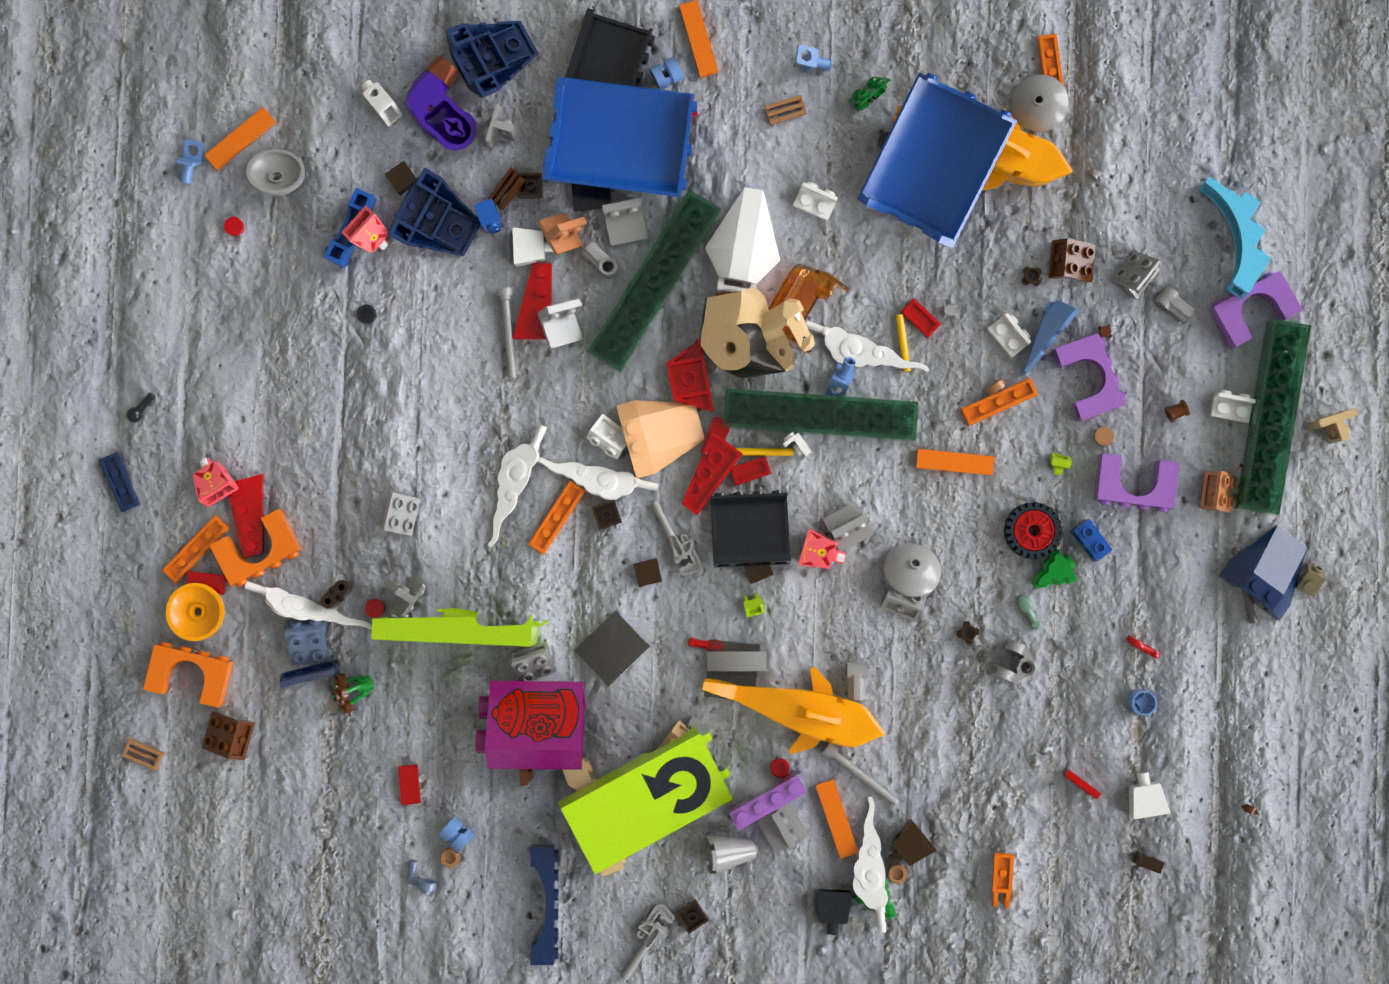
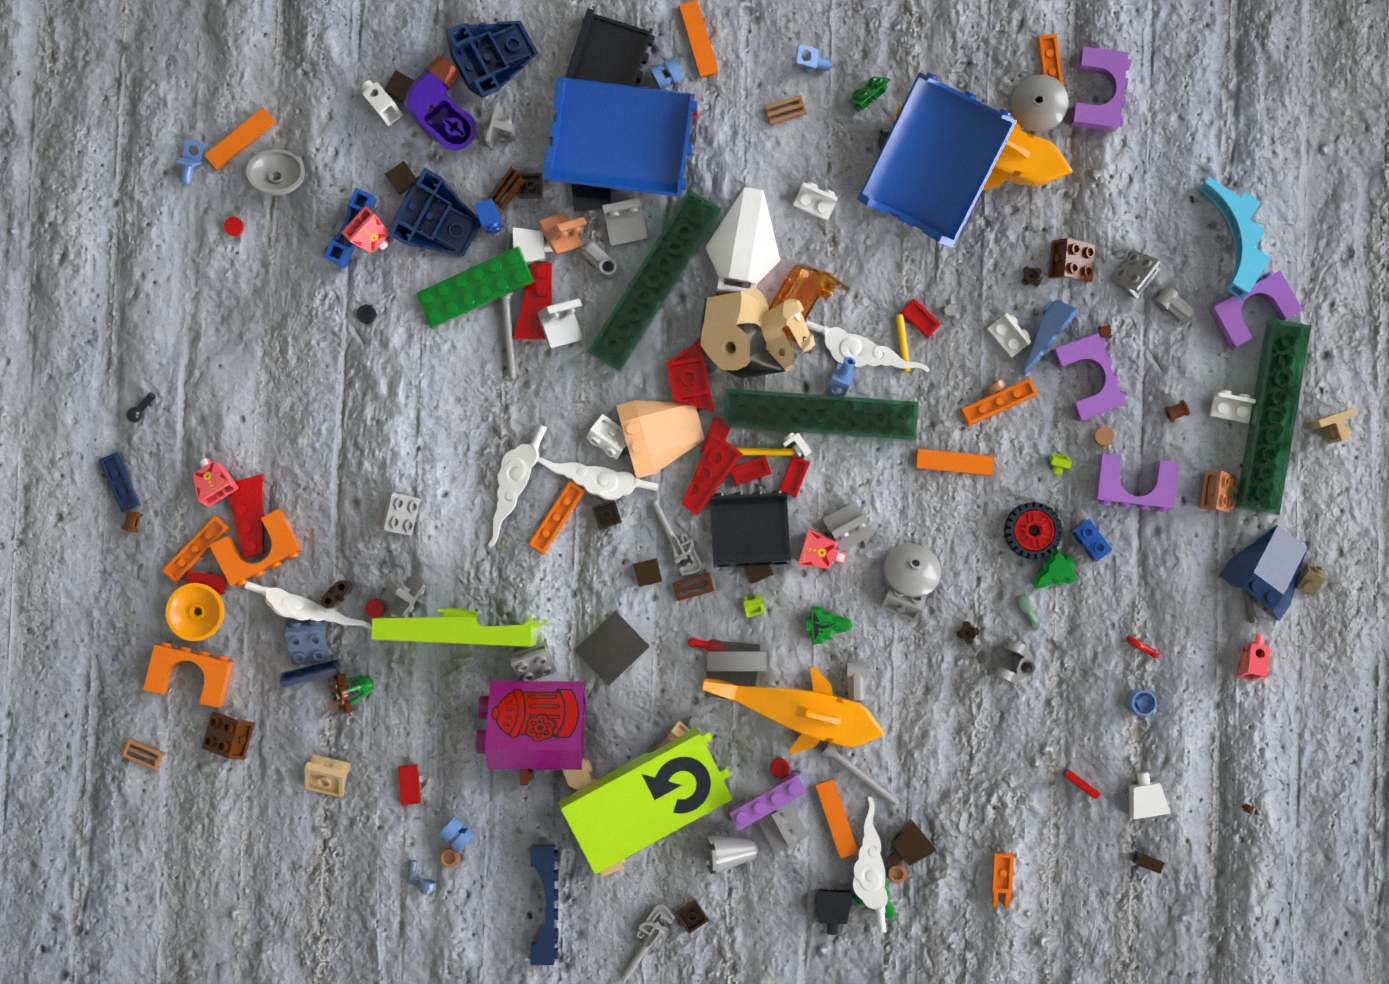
(131, 521): none -> reddish brown bush
(326, 775): none -> tan bracket
(398, 86): none -> dark brown piece
(475, 287): none -> green plate
(677, 591): none -> reddish brown tile
(794, 476): none -> red tile
(824, 625): none -> green rock
(1114, 67): none -> medium lavender arch
(1254, 659): none -> coral torso

